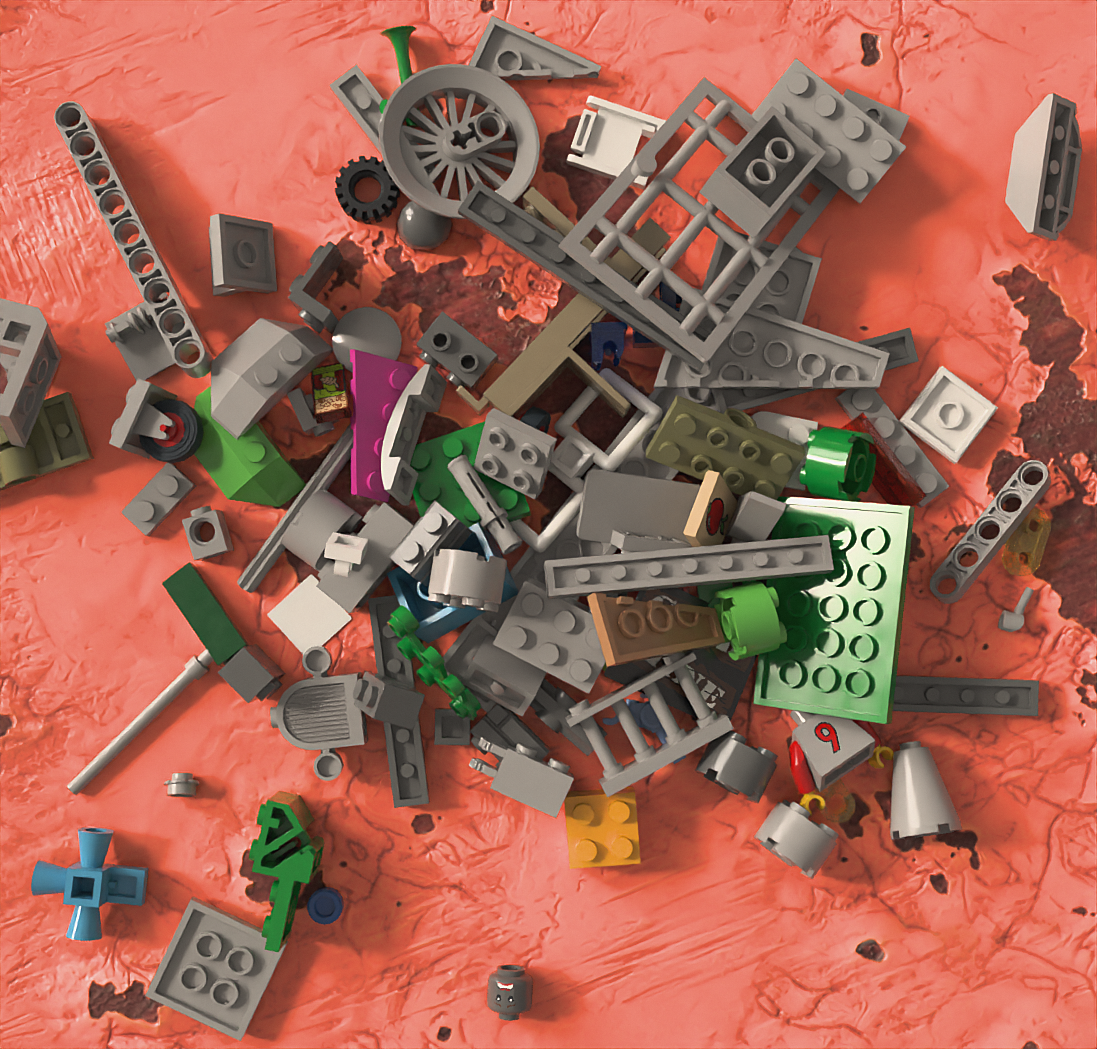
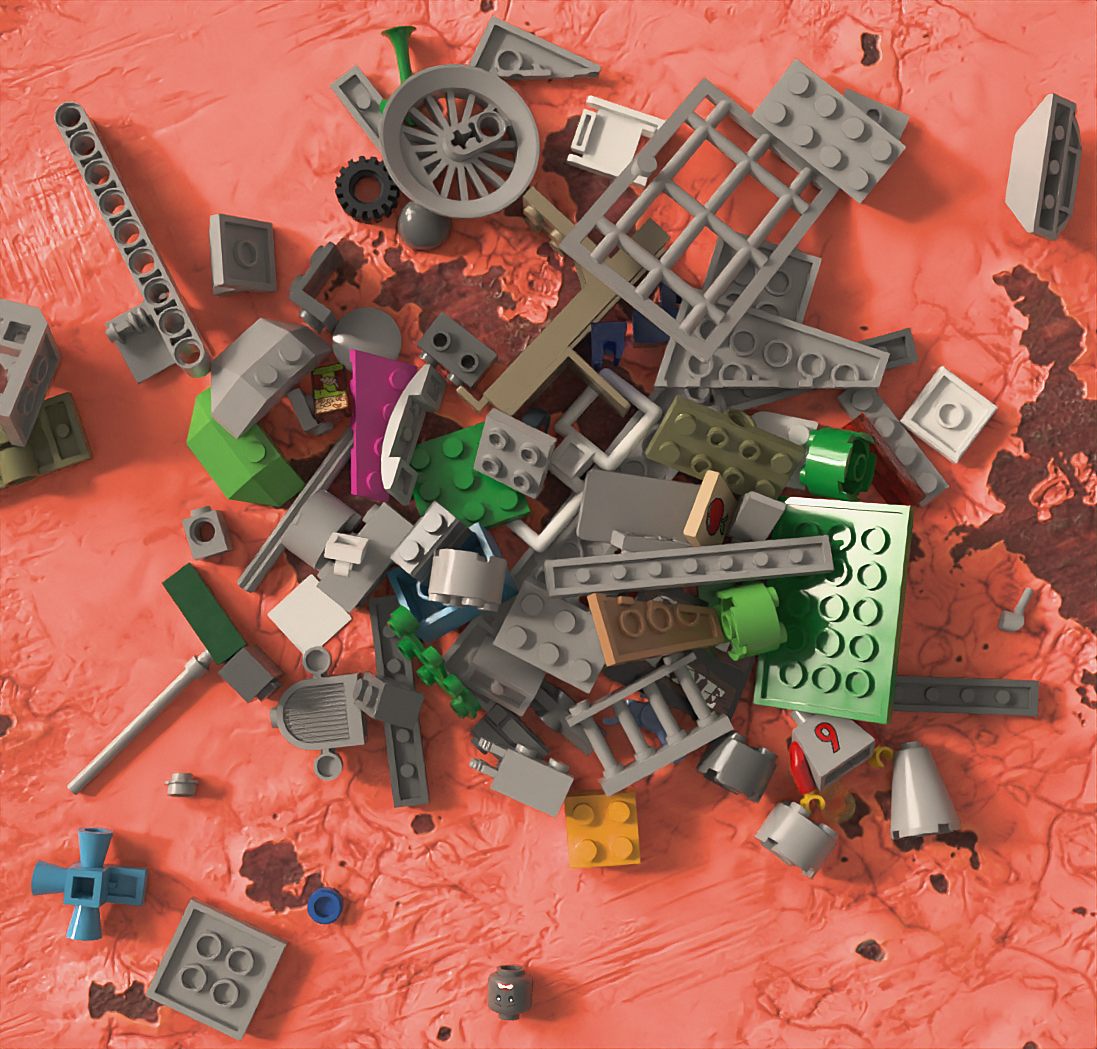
(157, 425): plate -> none
(158, 499): light grey plate -> none
(281, 820): green piece -> none
(451, 728): dark grey plate -> none
(492, 516): light grey pin -> none
(540, 246): dark grey plate -> none
(762, 172): light grey brick -> none
(995, 515): light grey beam -> none
(1028, 542): clear yellow plate -> none

